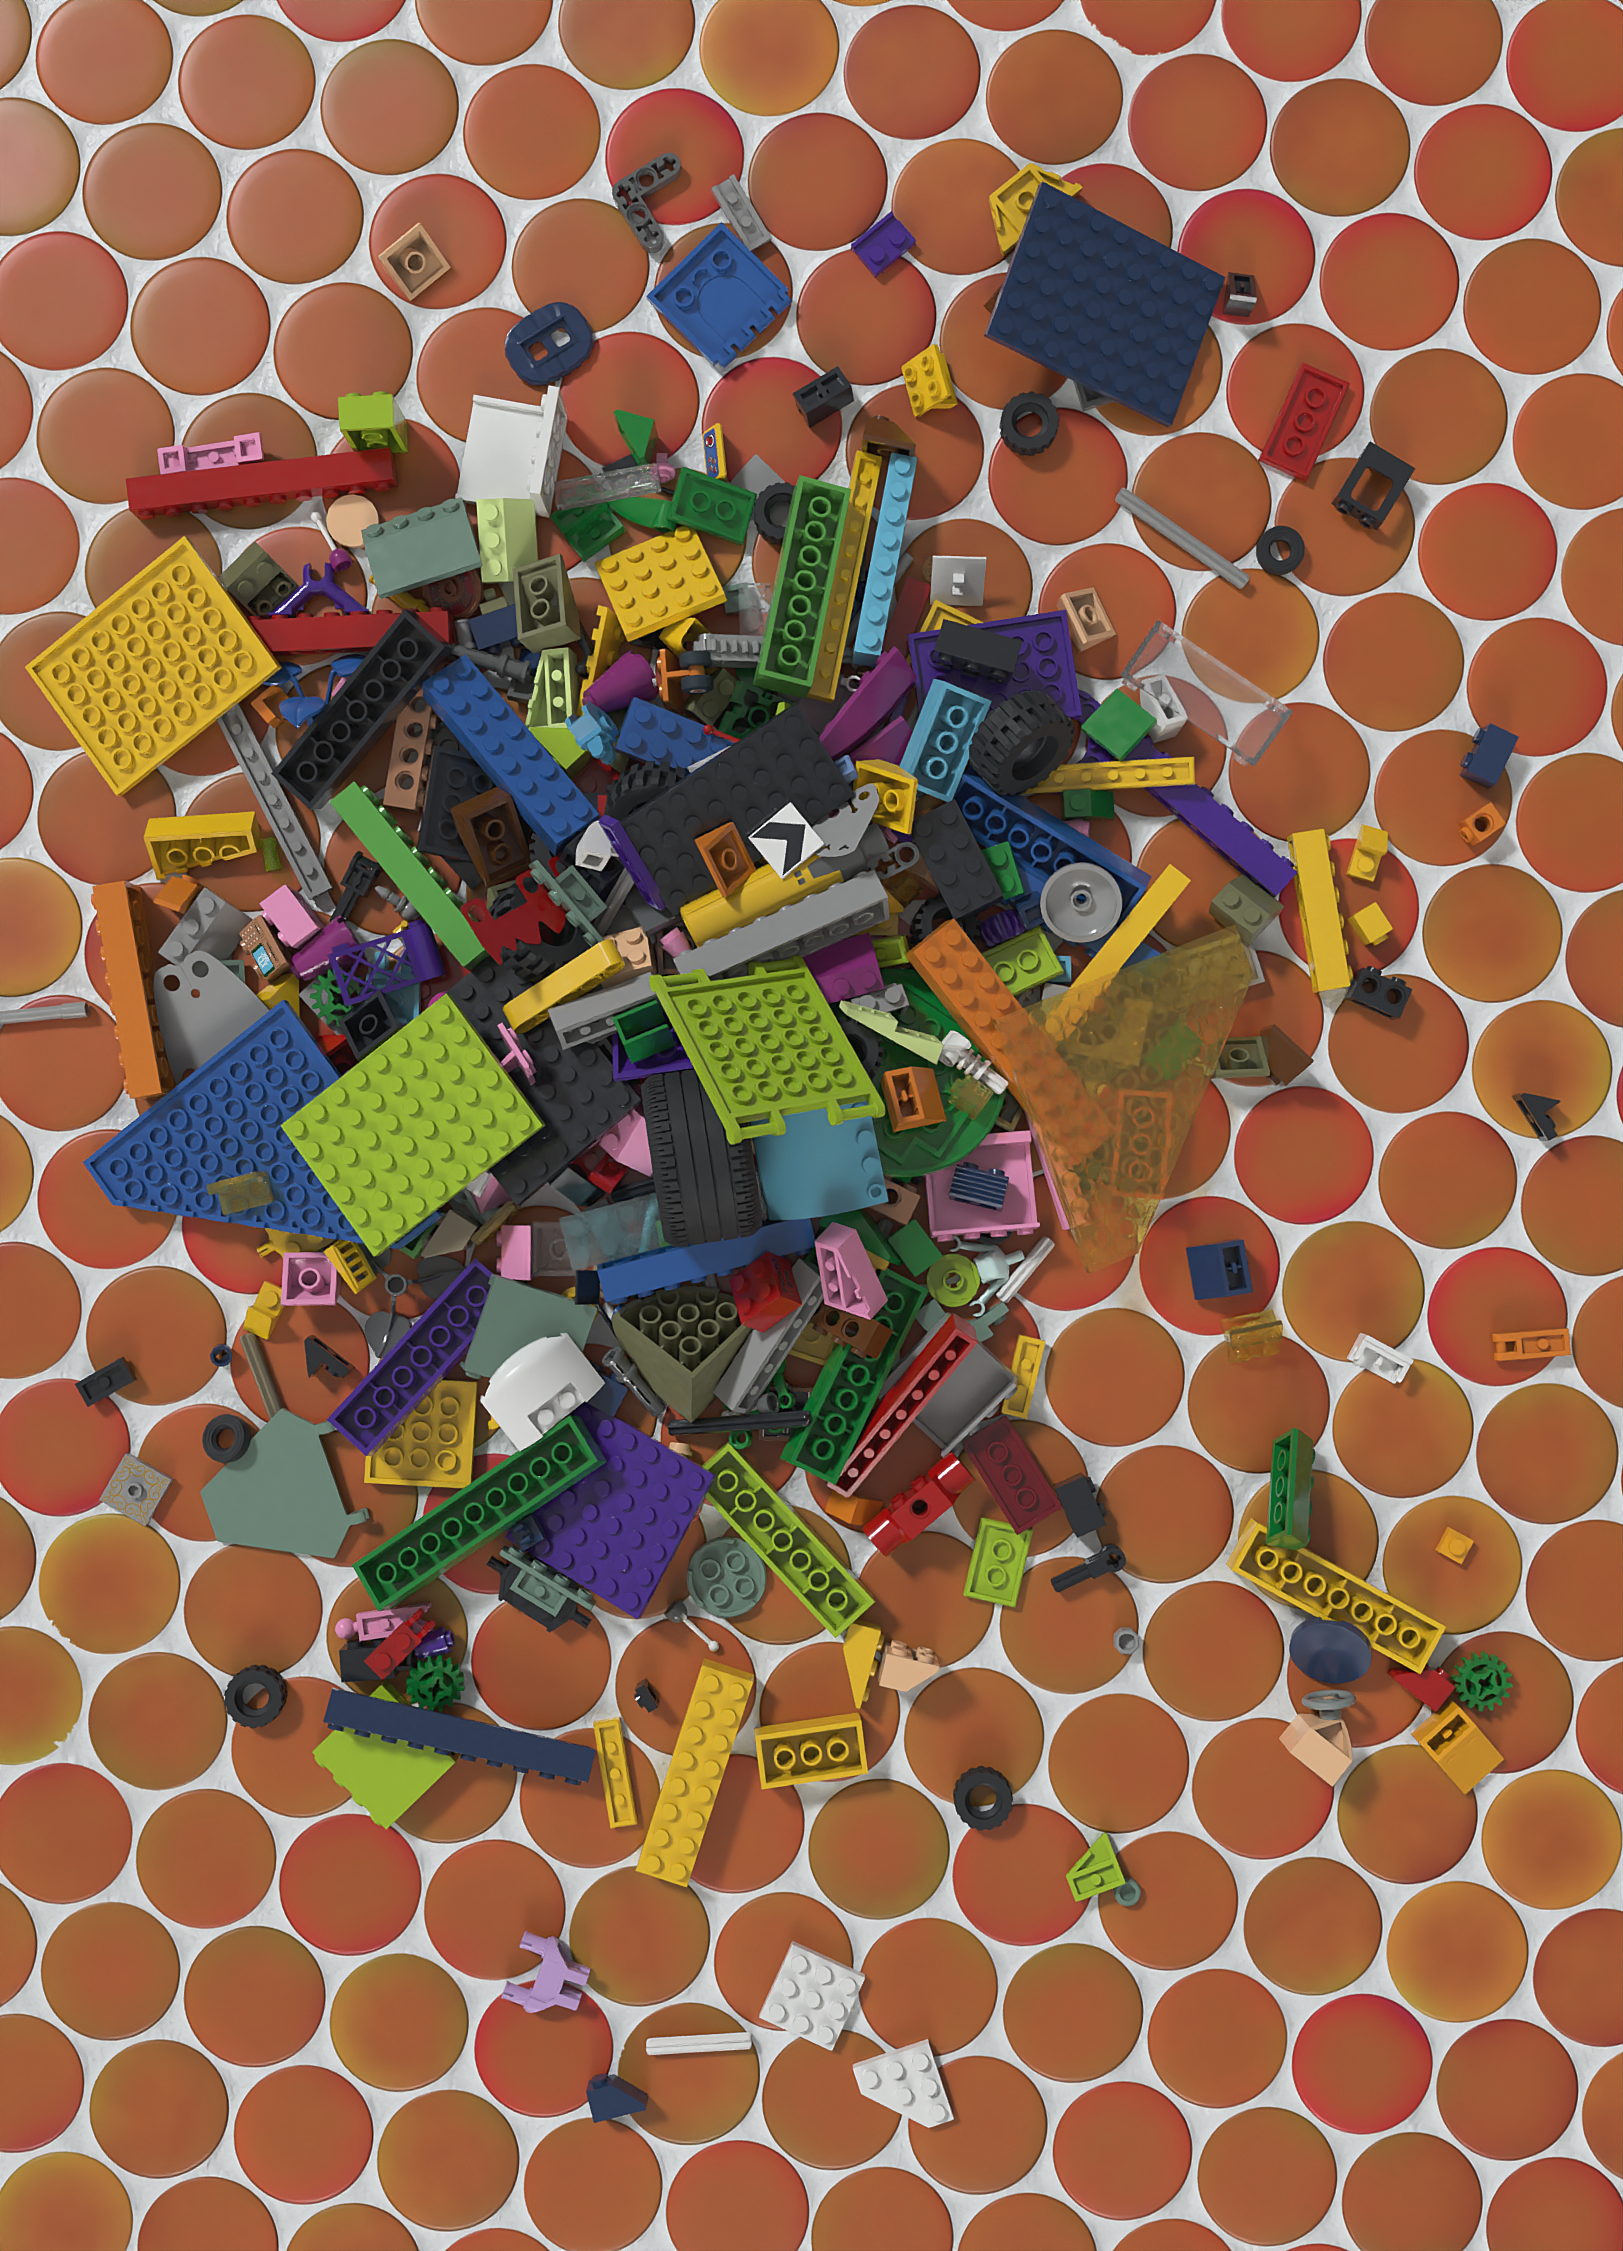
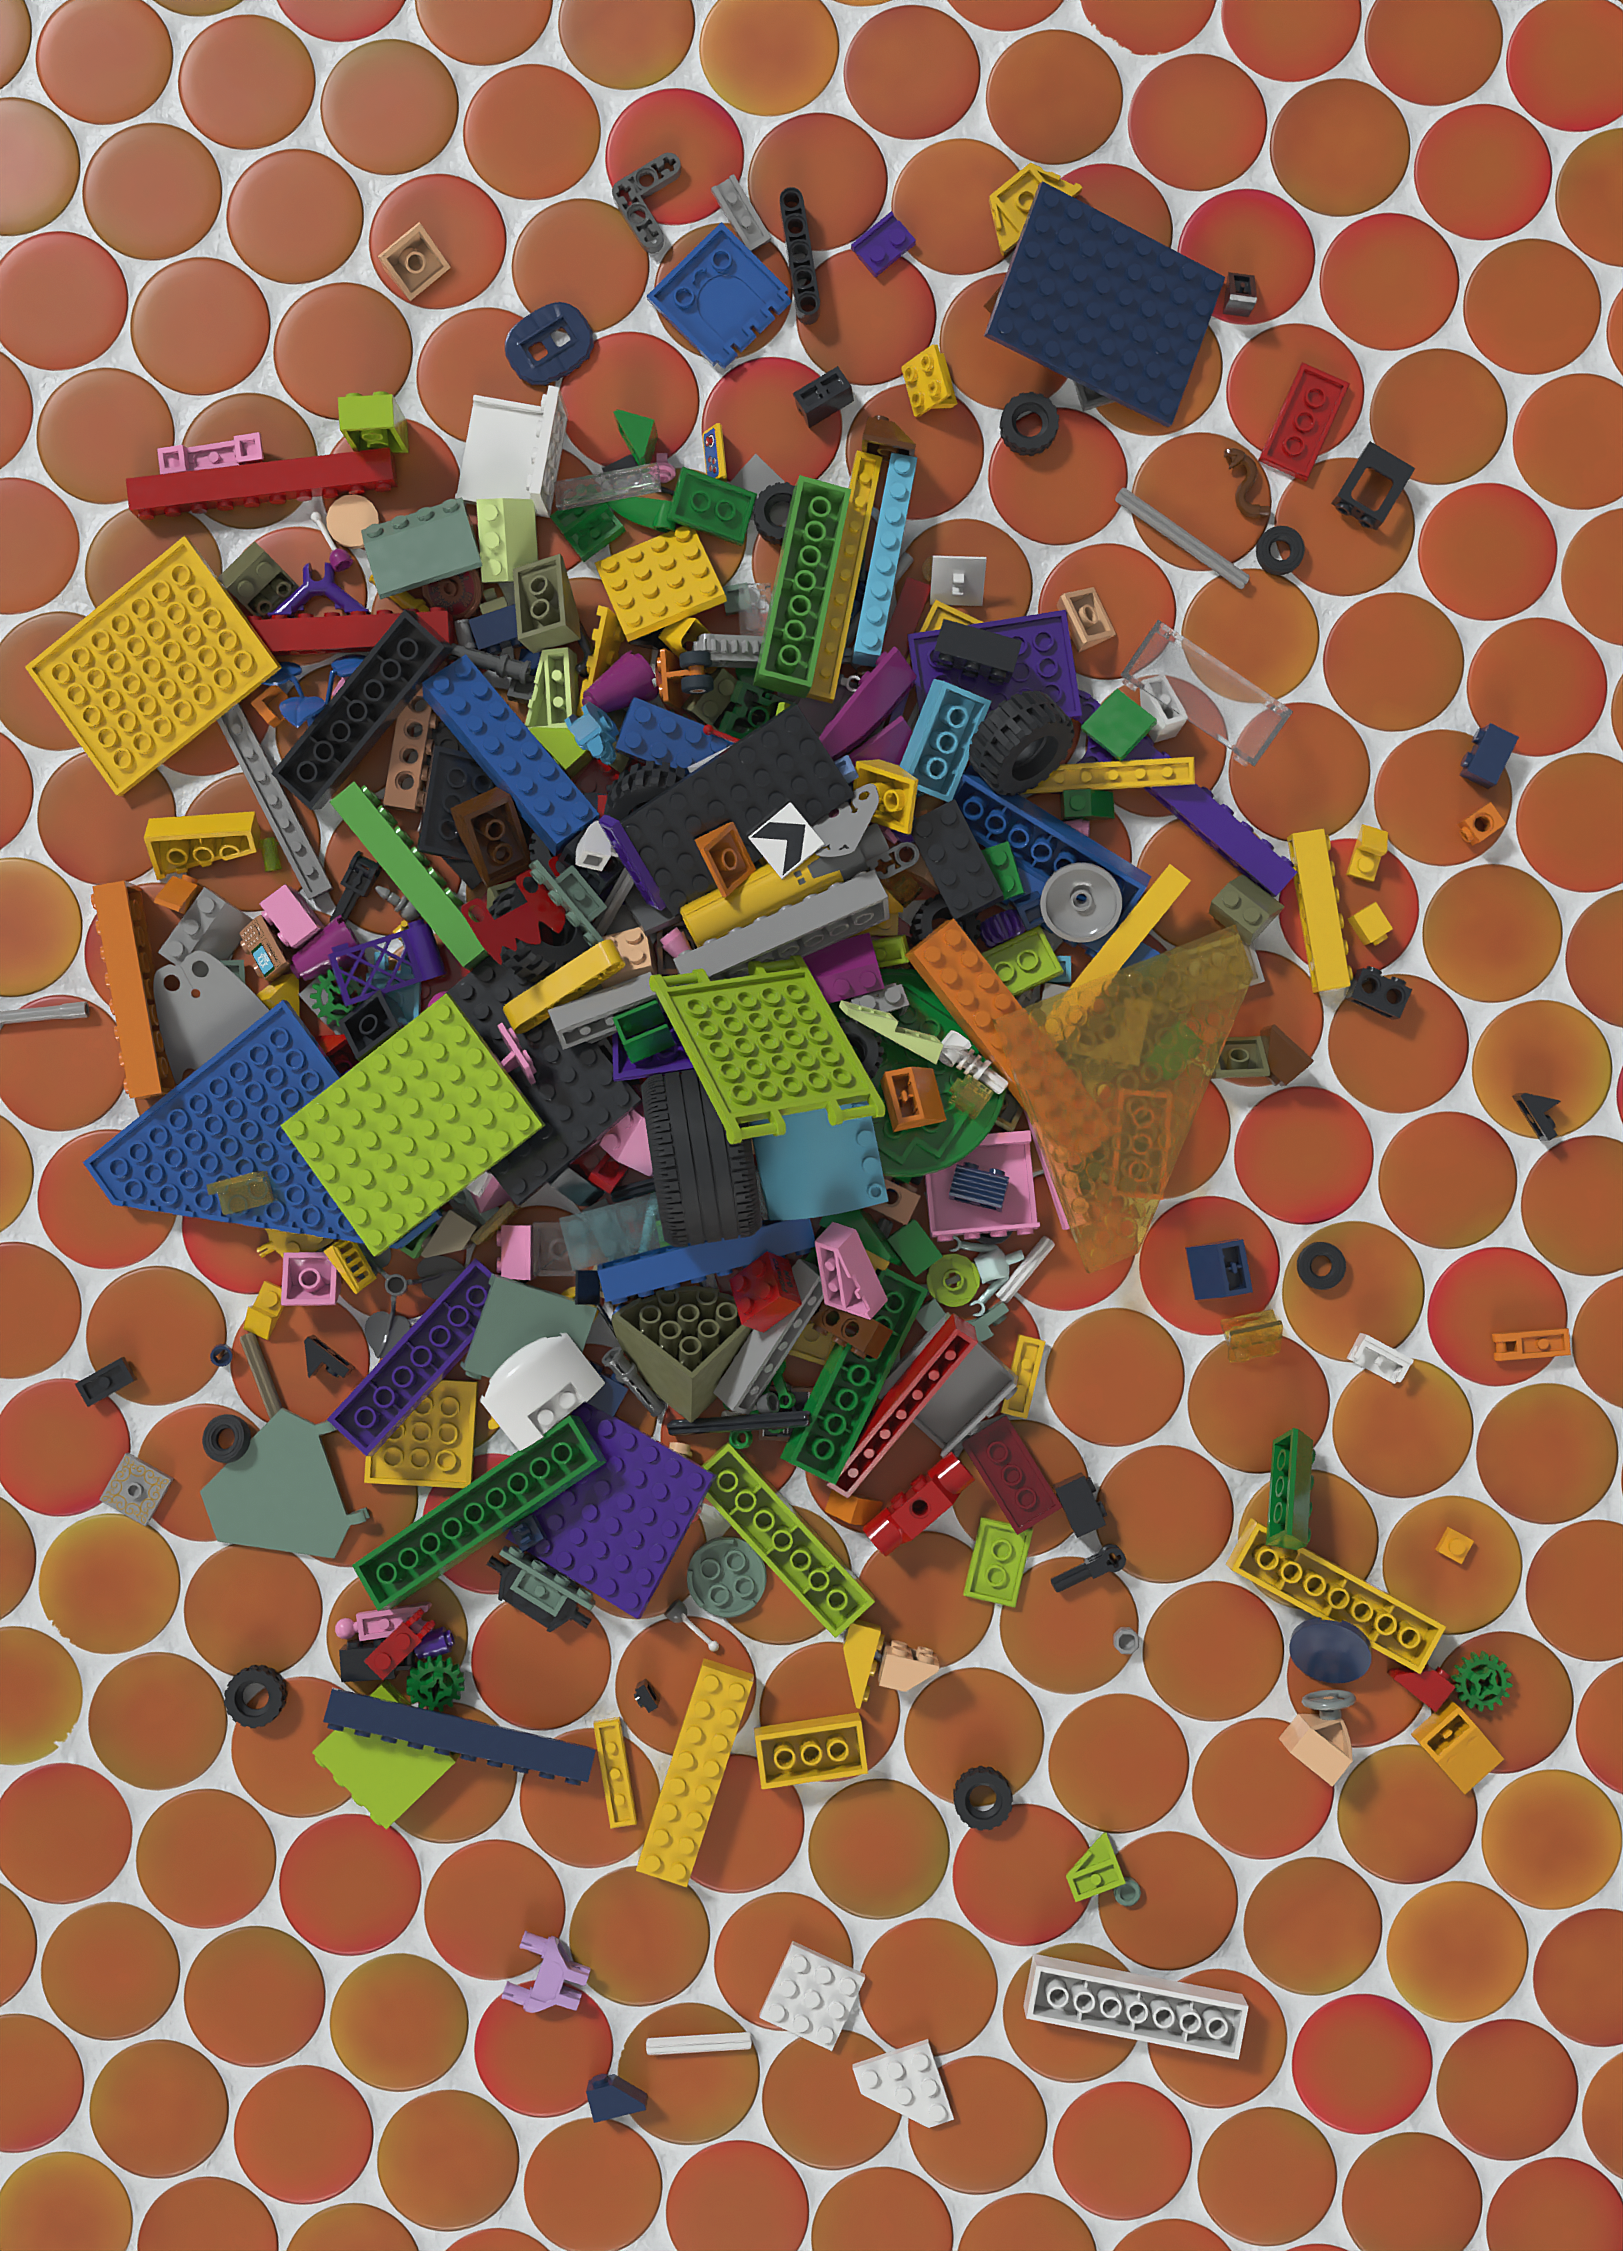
(799, 244): none -> black beam
(1135, 2006): none -> white brick
(1250, 510): none -> reddish brown animal
(1337, 1260): none -> black tyre

